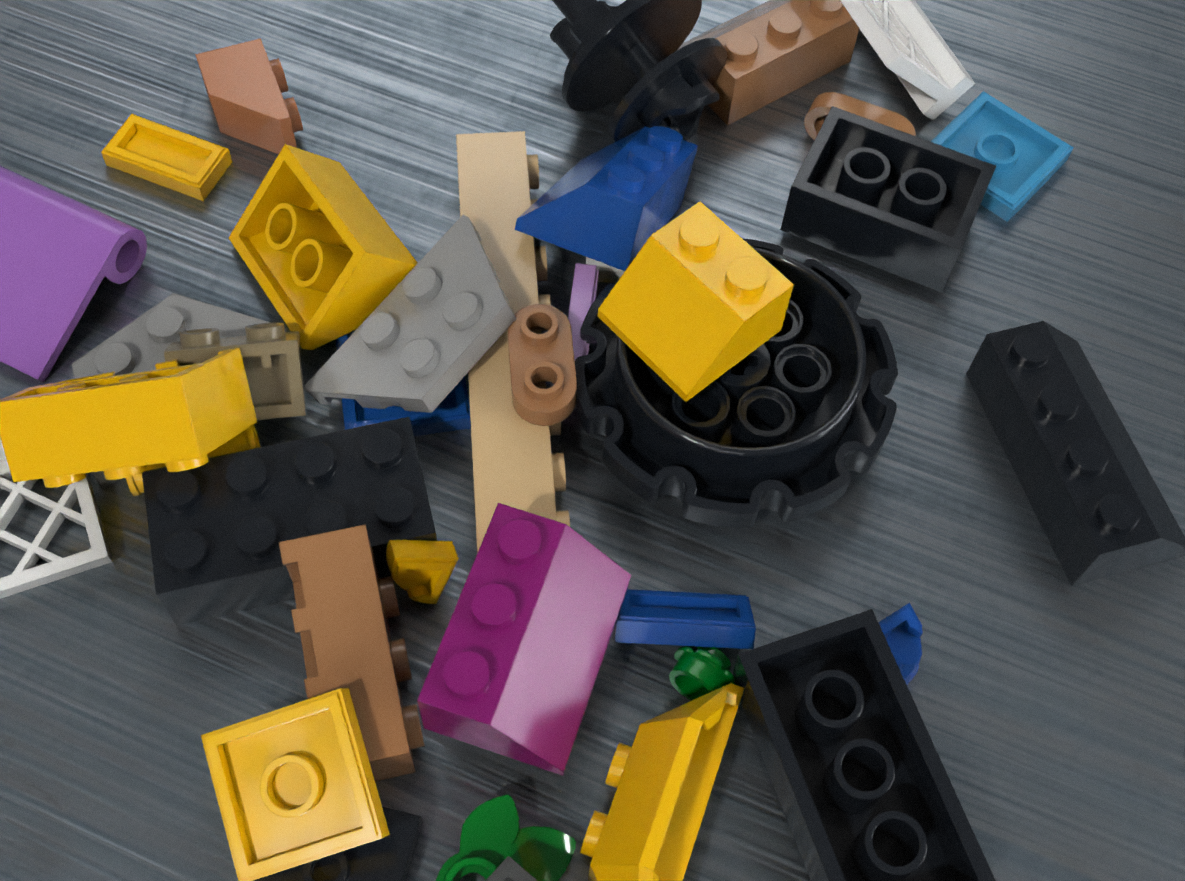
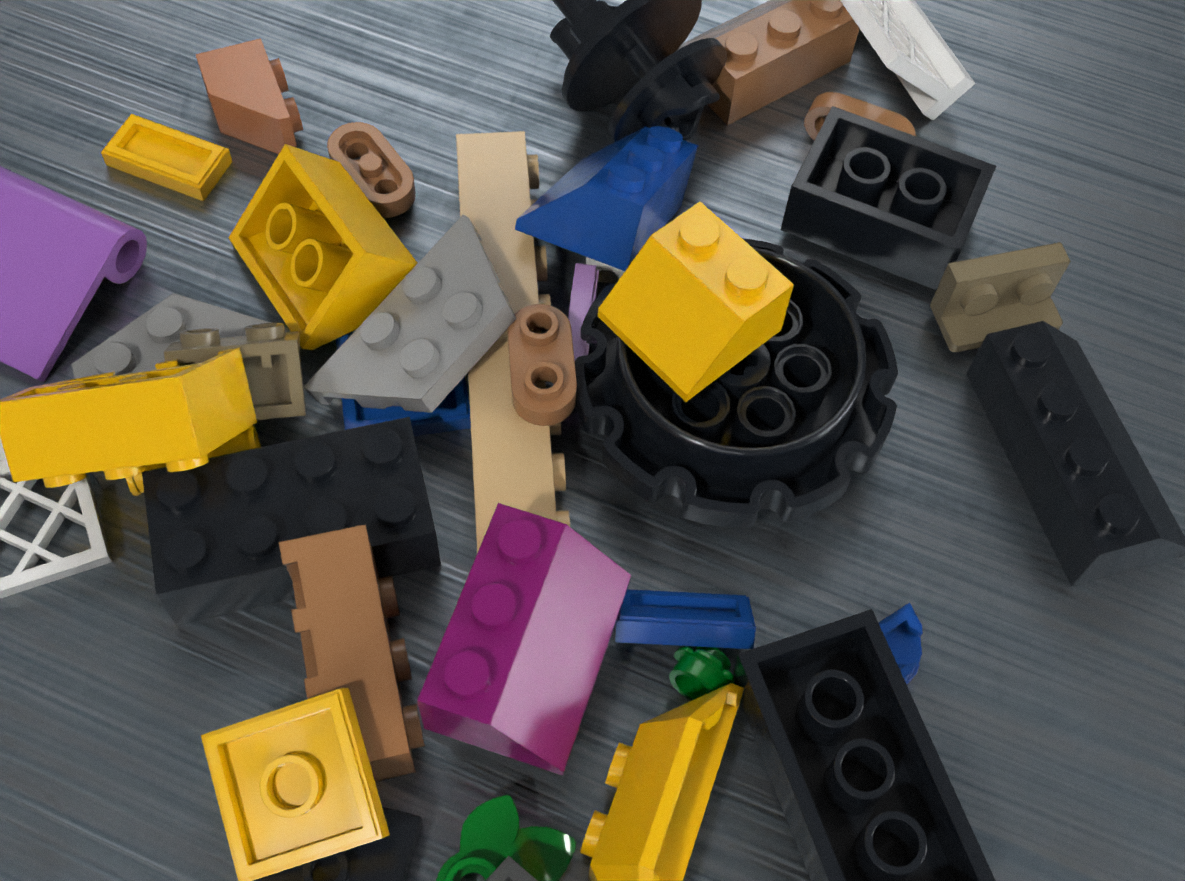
(378, 169): none -> medium nougat plate
(421, 567): yellow tile -> none
(998, 294): none -> dark tan bracket
(1018, 147): dark azure tile -> none

